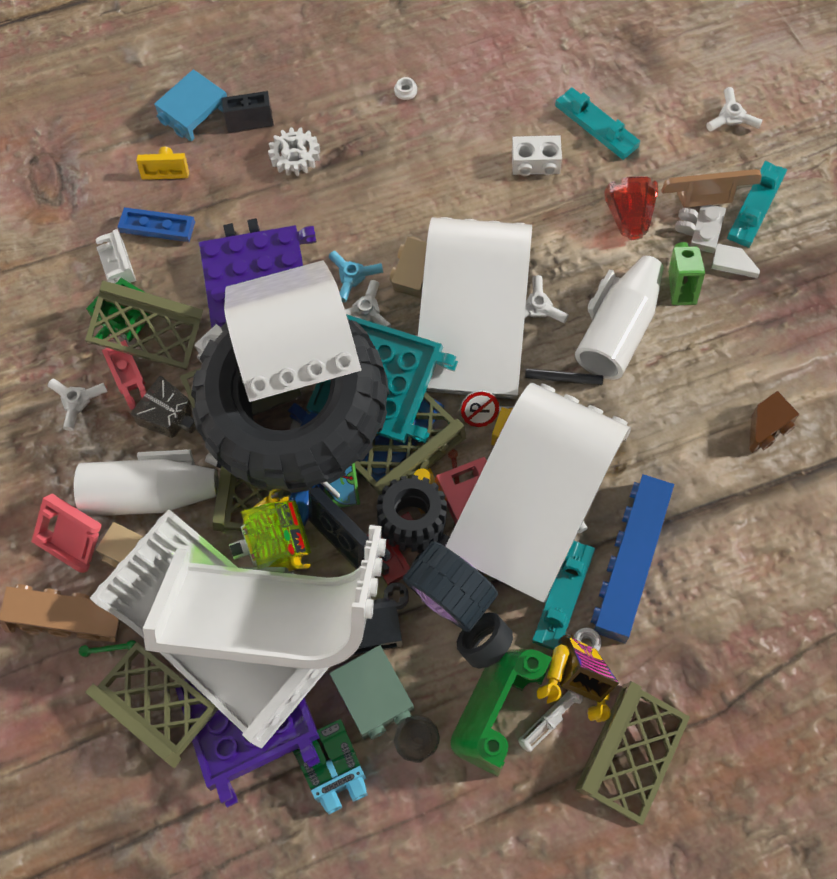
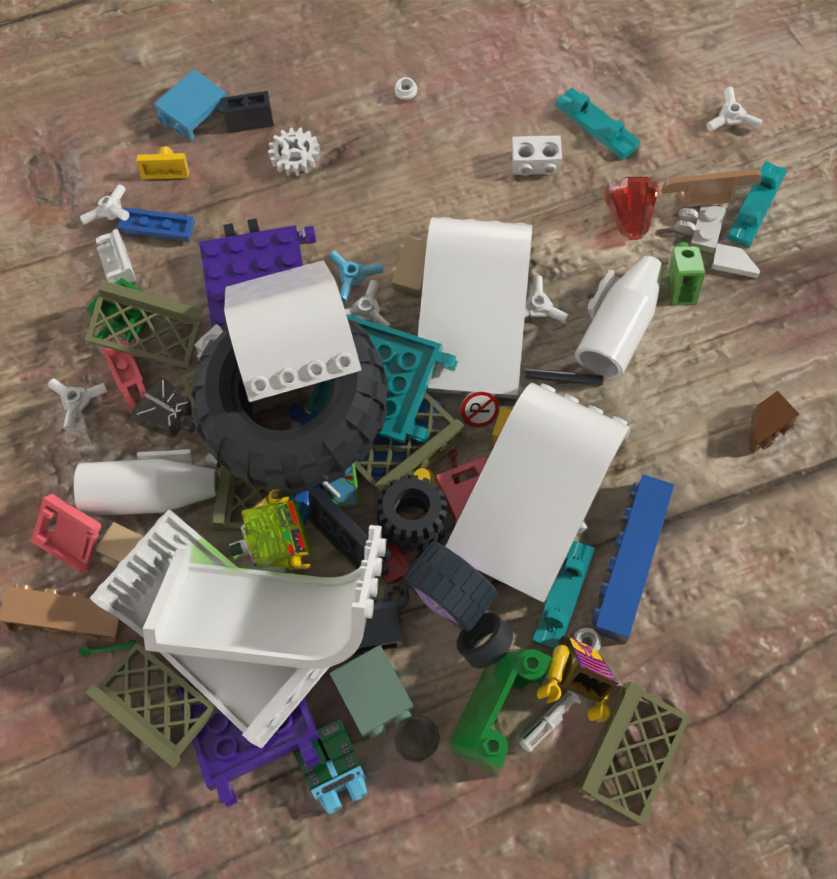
(108, 207): none -> white piece

